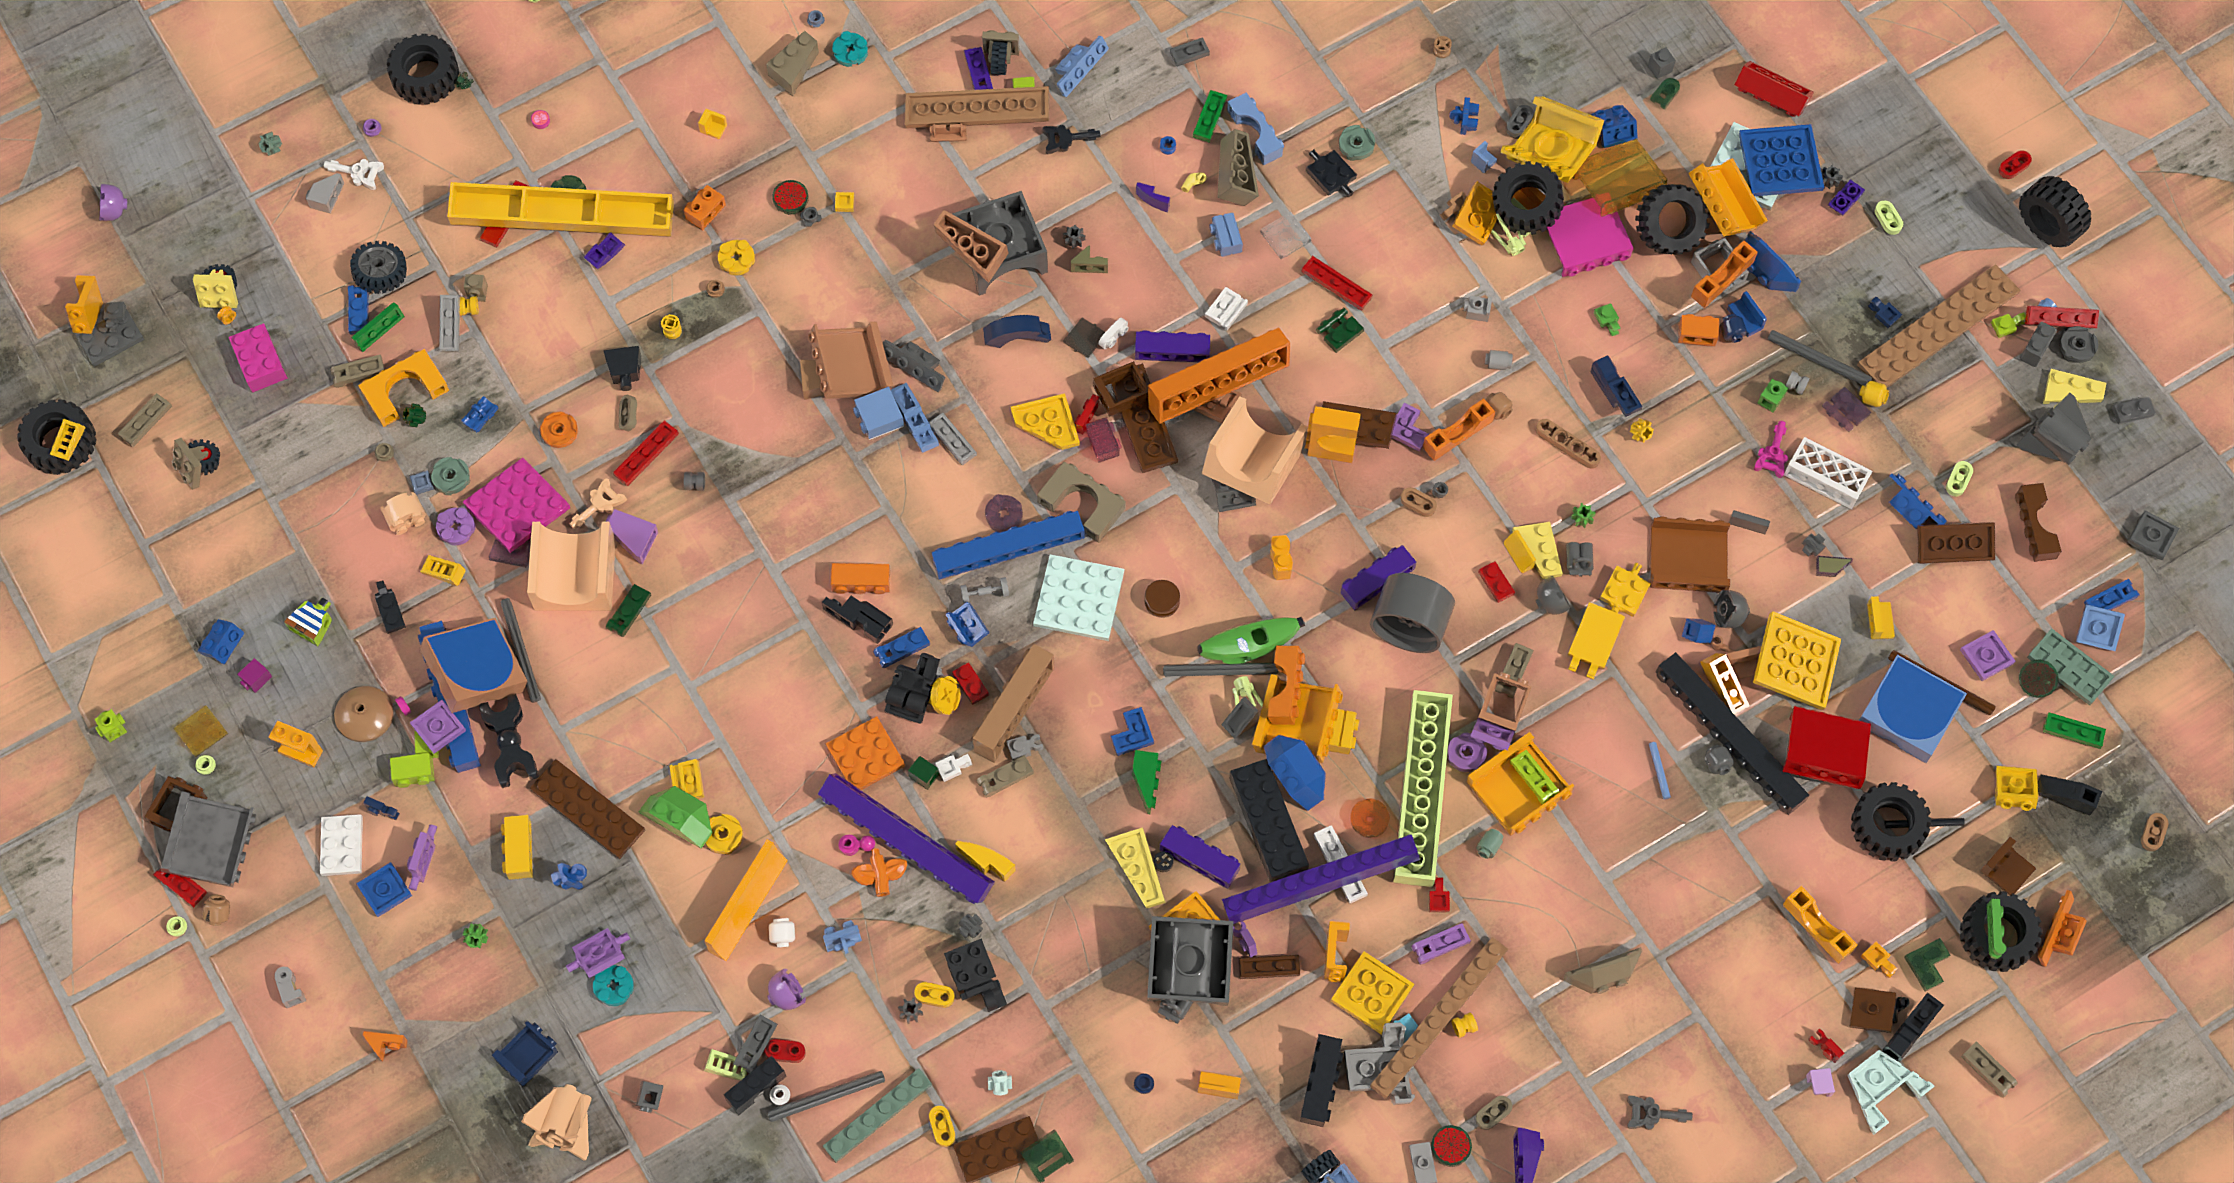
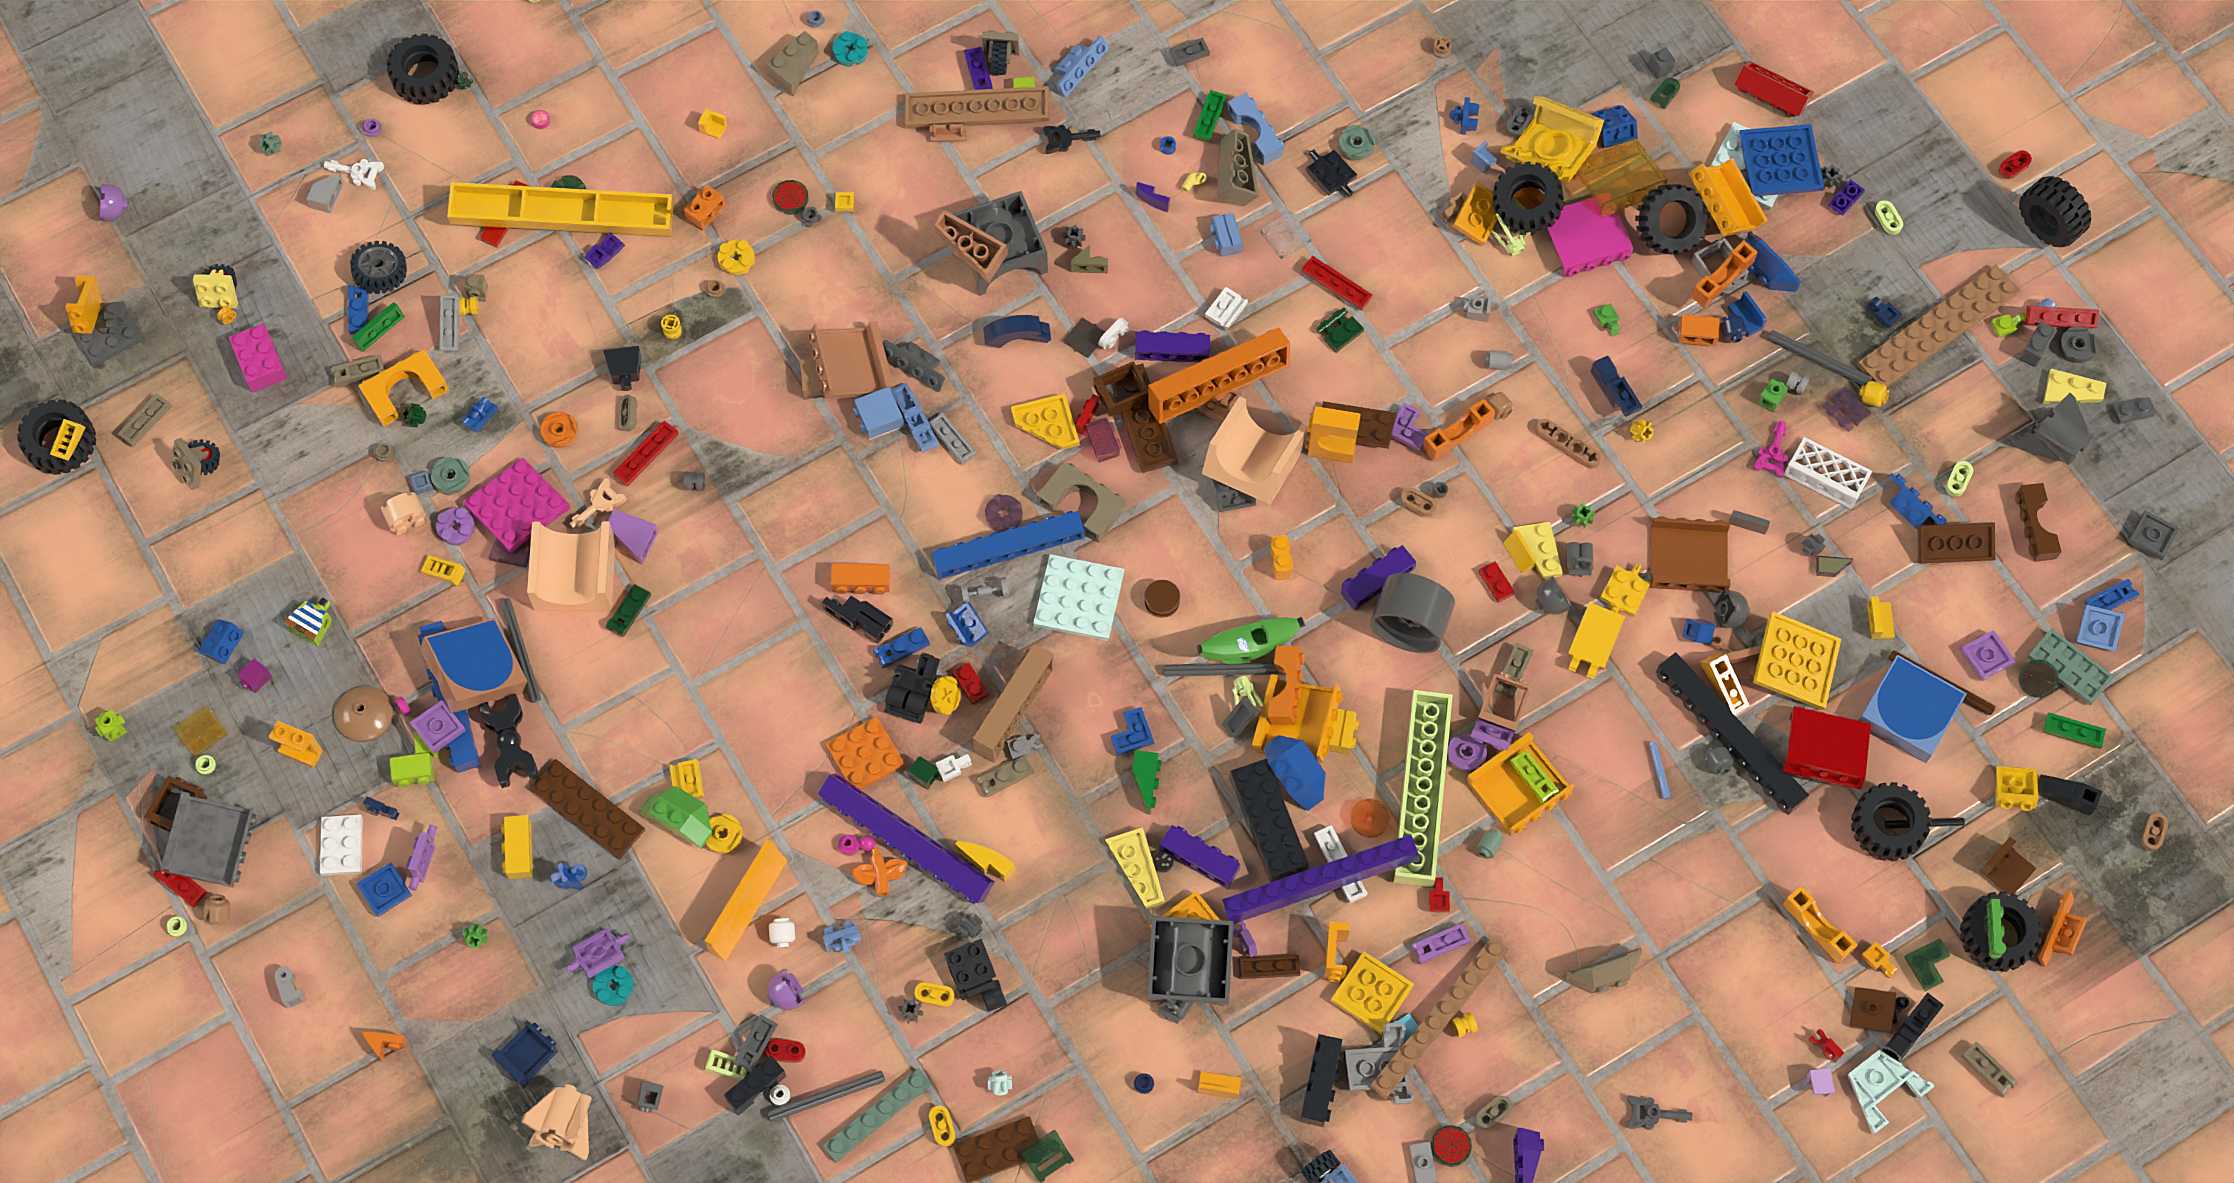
(389, 608): black hinge -> none

